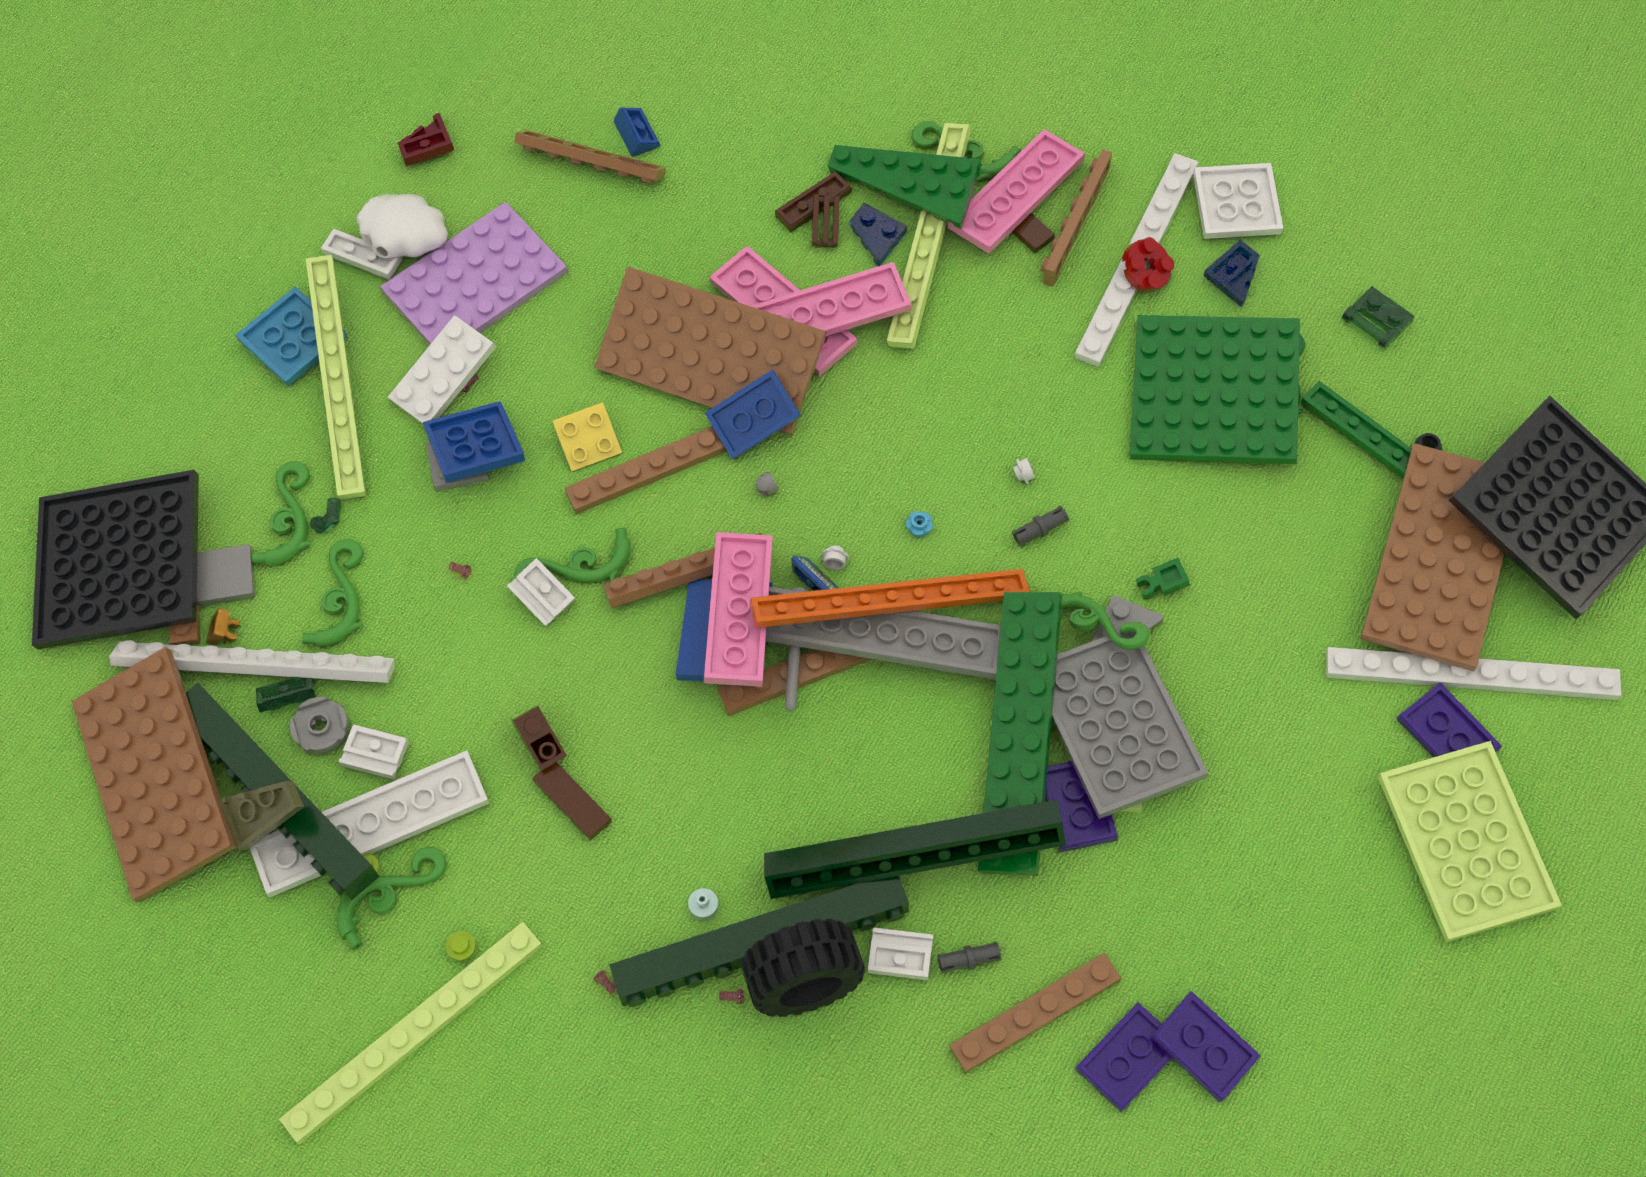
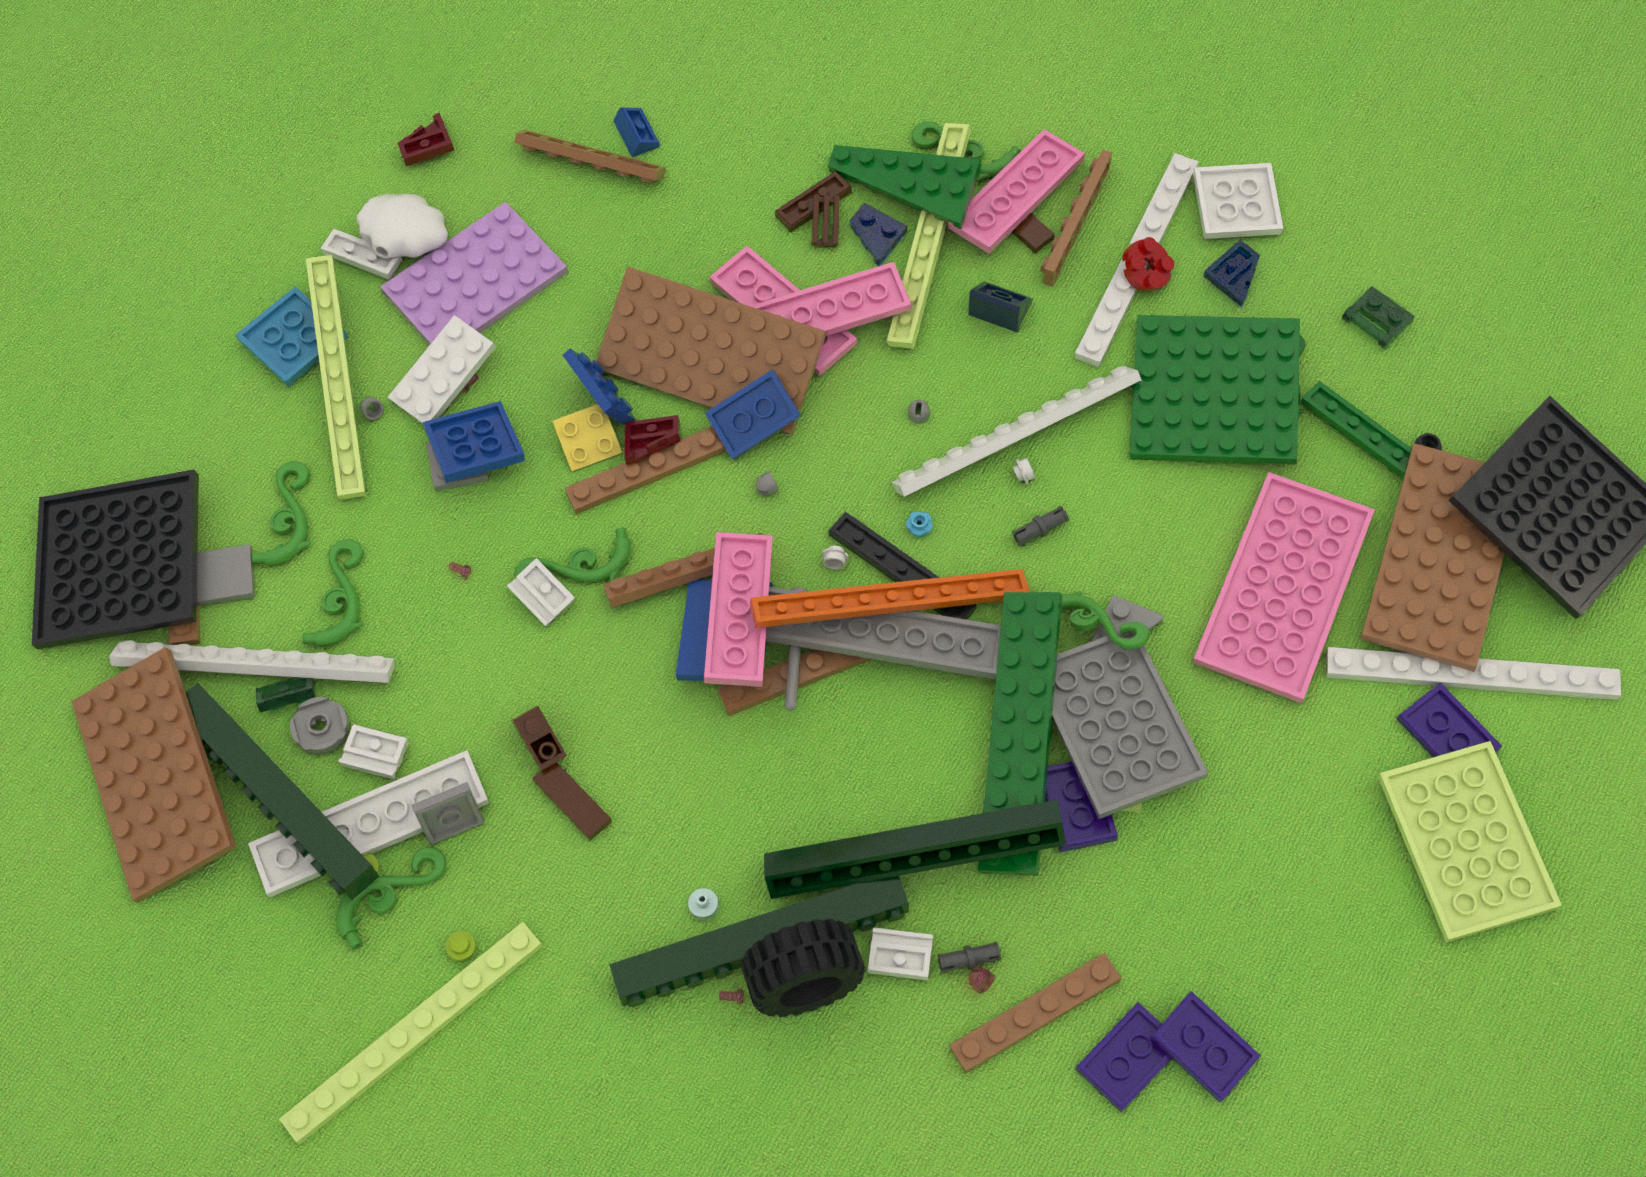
(218, 628): pearl gold tile -> none
(259, 812): olive wing -> none
(330, 519): clear green arm -> none
(379, 408): none -> light grey hinge
(448, 813): none -> light grey tile
(600, 388): none -> blue plate
(605, 982): piece -> none
(650, 436): none -> dark red wing
(811, 574): blue slope -> none
(887, 558): none -> black tile
(925, 411): none -> light grey hinge
(980, 979): none -> hinge
(998, 305): none -> slope
(1009, 433): none -> white plate
(1167, 578): green plate -> none
(1284, 587): none -> bright pink plate

